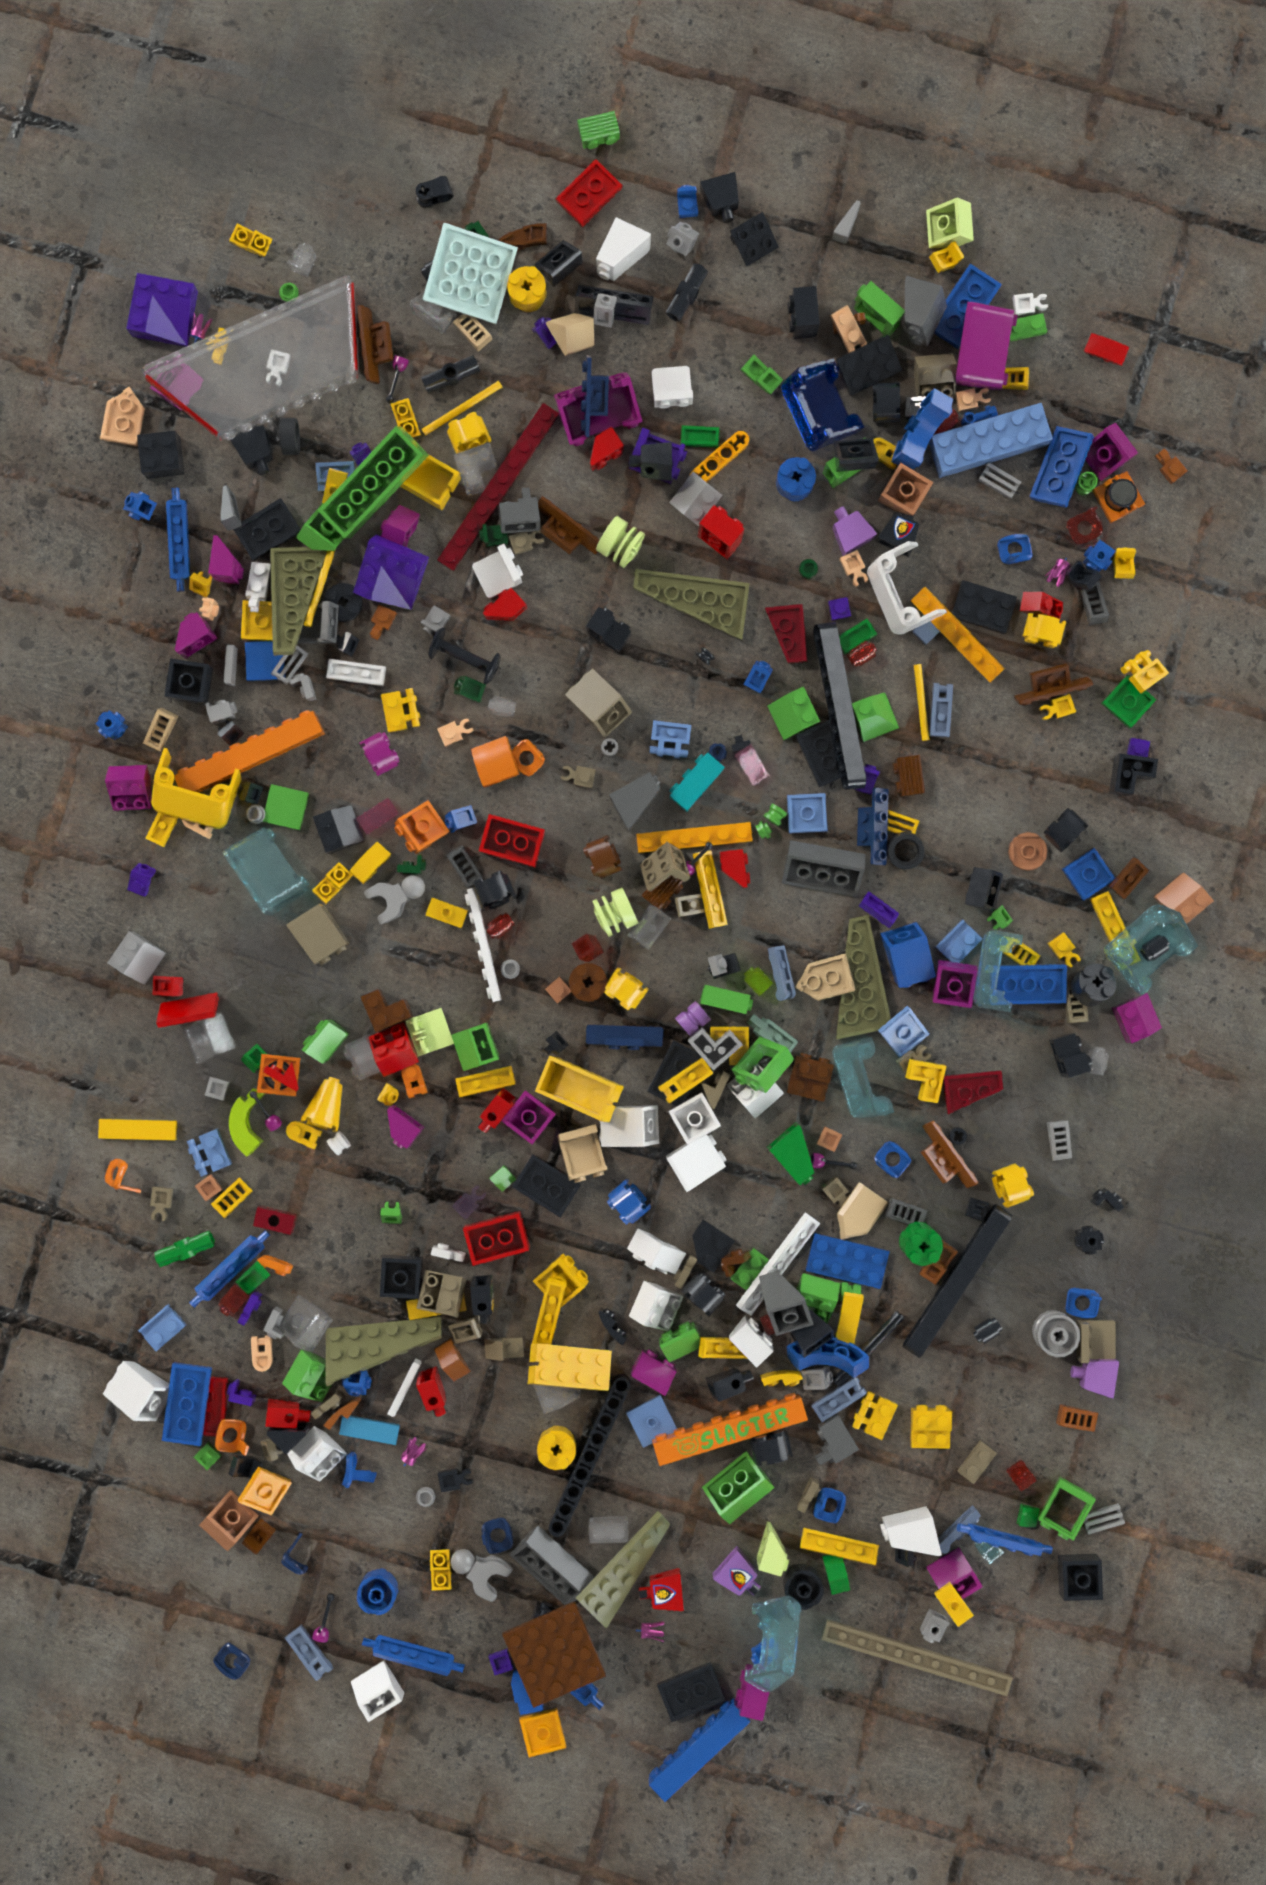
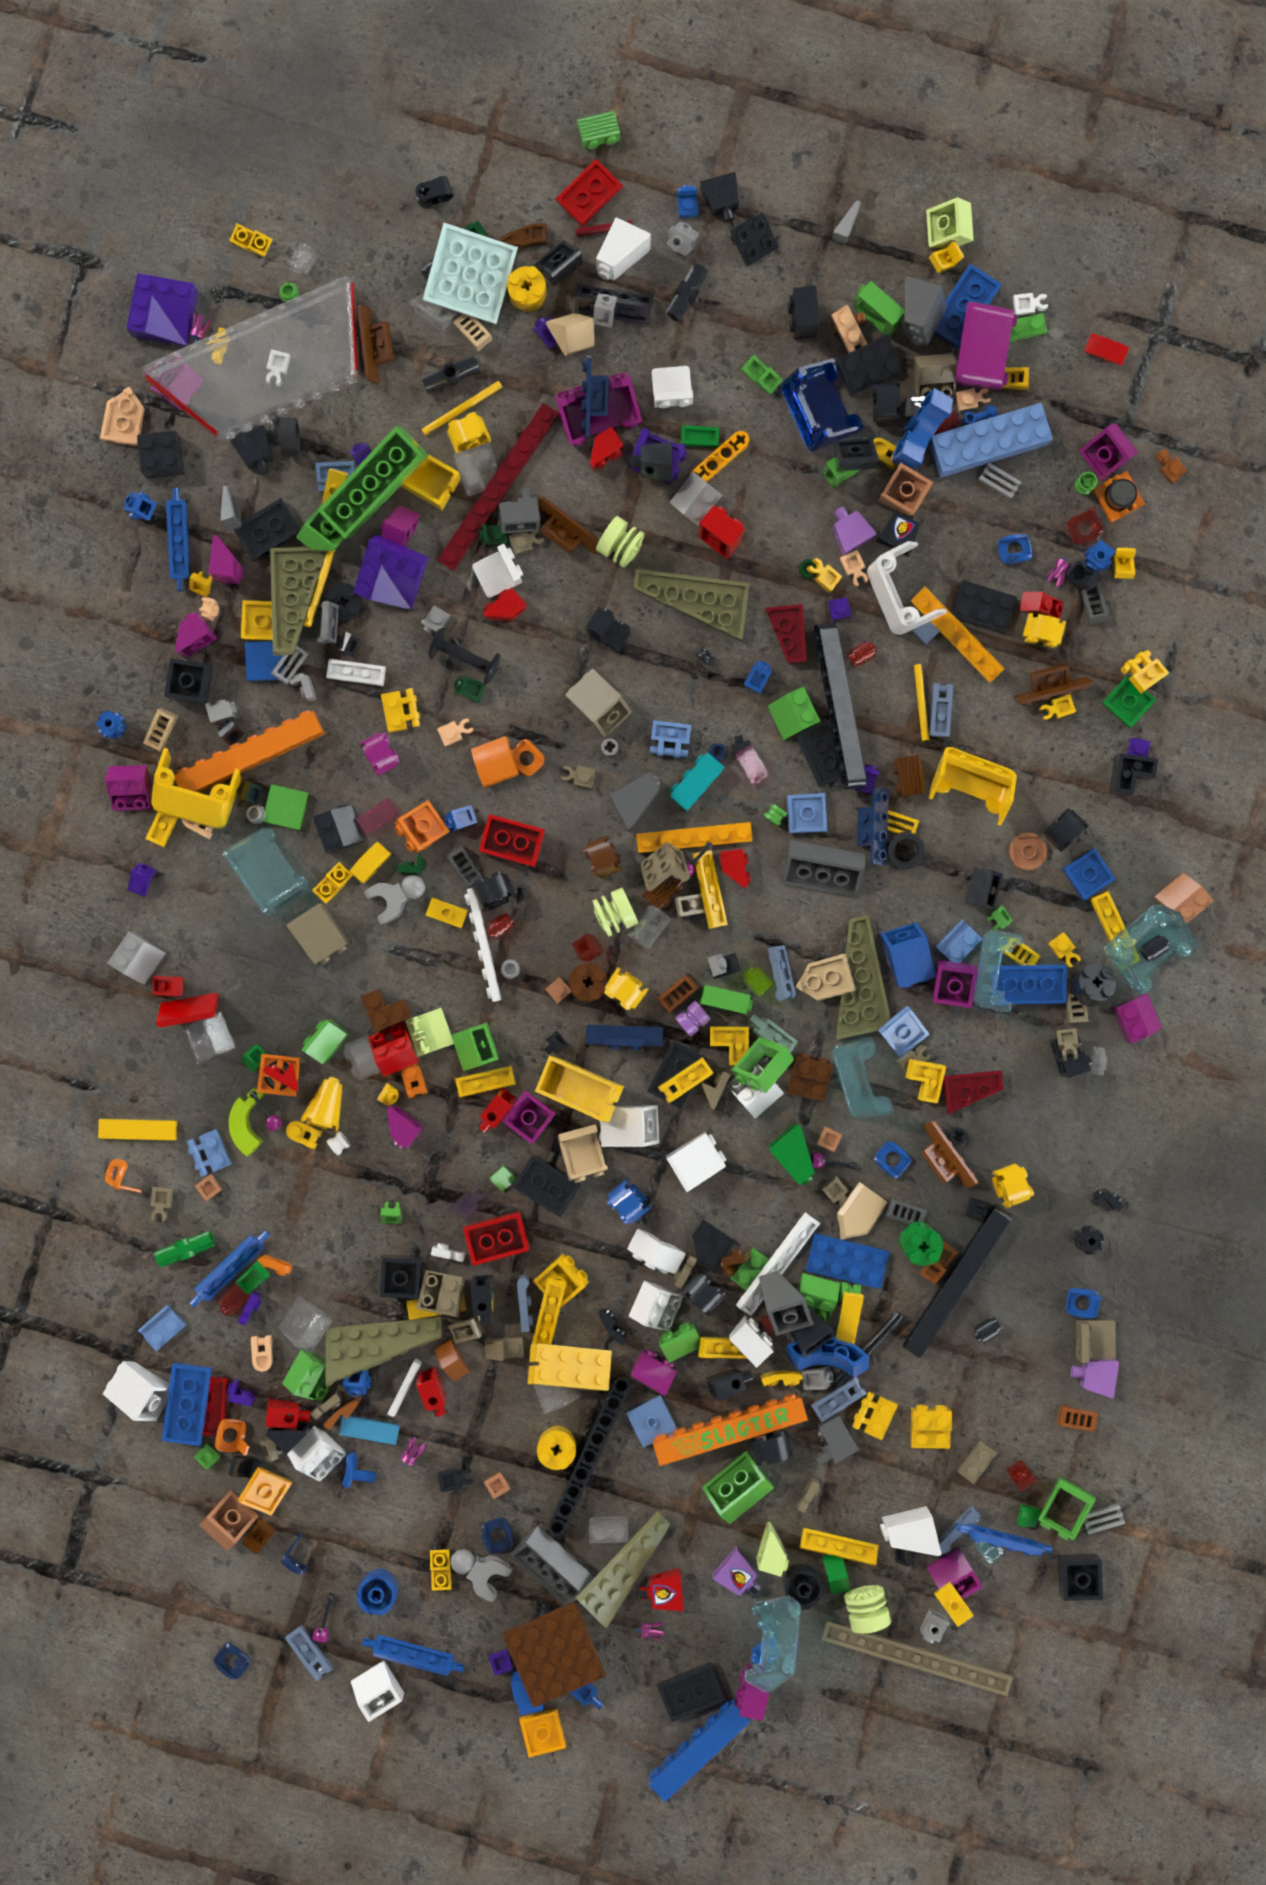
(215, 1204): yellow slope -> none
(217, 1088): light grey plate -> none
(230, 665): light grey tile -> none
(258, 584): white plate -> none
(274, 1320): light grey bracket -> none
(286, 1223): dark red piece -> none
(382, 619): dark orange plate -> none
(399, 364): hinge -> none
(405, 417): yellow slope -> none
(425, 1496): light grey plate -> none
(497, 1484): none -> nougat plate
(502, 706): clear brick -> none
(524, 1302): none -> sand blue plate
(596, 229): none -> dark red bar
(689, 979): none -> dark orange slope
(694, 1118): white slope -> none
(714, 1051): light grey brick -> none
(764, 829): bright green plate -> none
(798, 468): blue brick -> none
(820, 1513): blue piece -> none
(826, 575): none -> yellow plate
(856, 635): green tile -> none
(867, 1609): none -> yellowish green wheel
(874, 716): bright green slope -> none
(878, 909): dark purple plate -> none
(976, 778): none -> yellow windscreen
(1061, 466): blue plate -> none
(1066, 1132): light grey slope -> none
(1066, 1339): light grey wheel -> none
(1068, 1042): none -> dark tan plate
(1128, 878): reddish brown plate -> none

